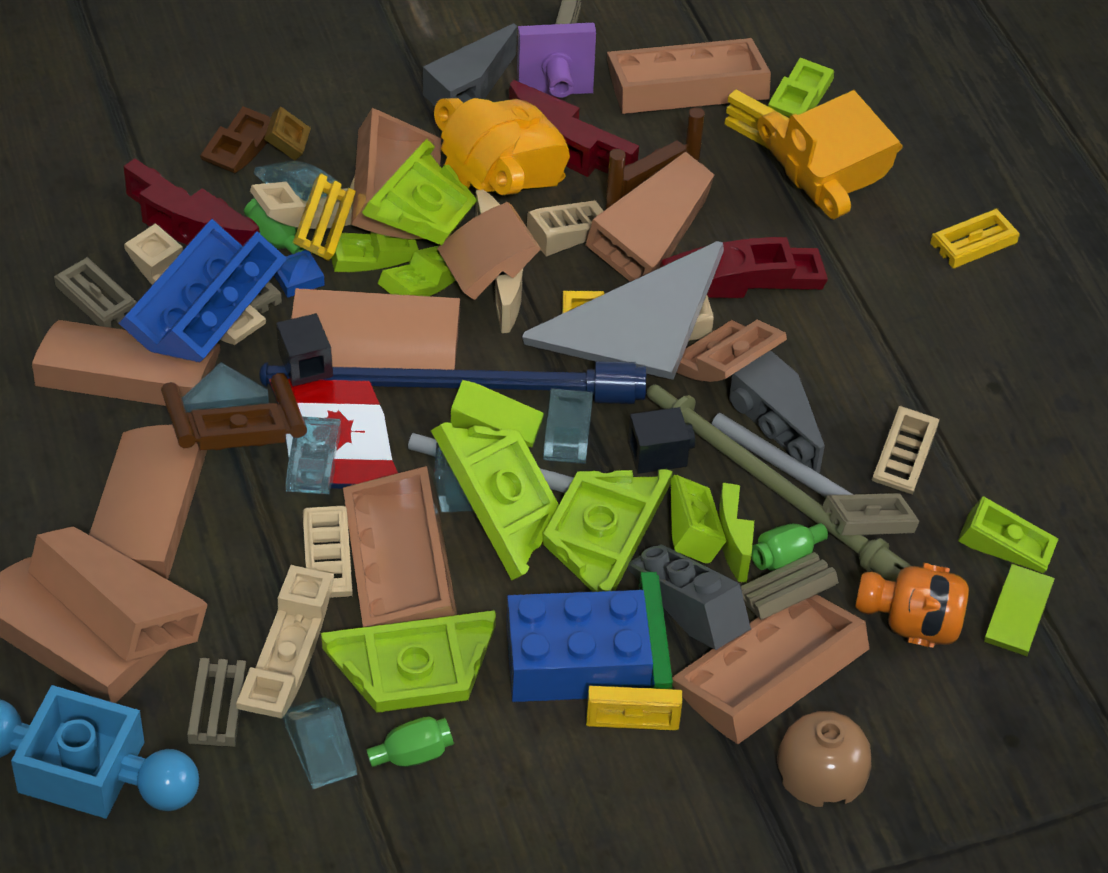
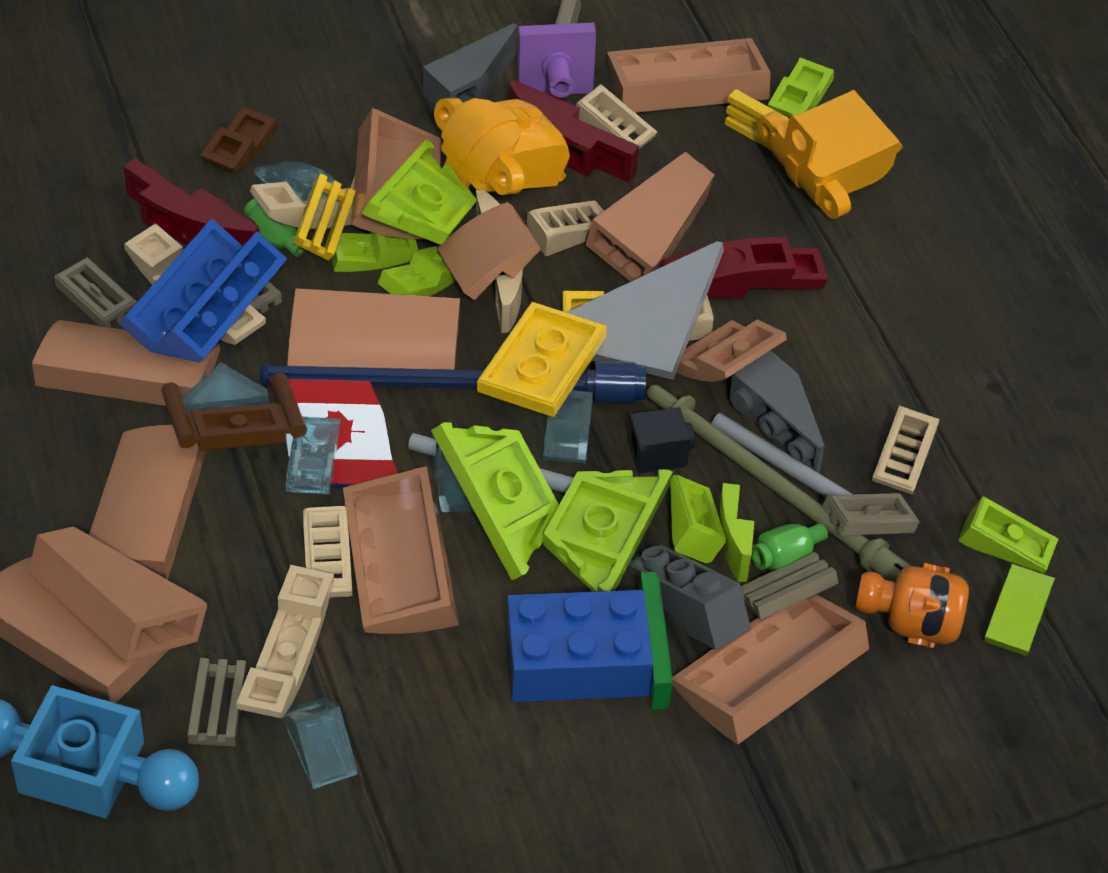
(287, 133): pearl gold tile -> none
(299, 272): blue tile -> none
(304, 349): black brick -> none
(413, 660): lime wing -> none
(413, 743): bright green plant -> none
(490, 409): lime slope -> none
(542, 359): none -> yellow tile
(602, 104): none -> tan slope
(624, 178): reddish brown plate -> none
(634, 708): yellow tile -> none
(824, 758): medium nougat cylinder -> none
(979, 242): yellow tile -> none

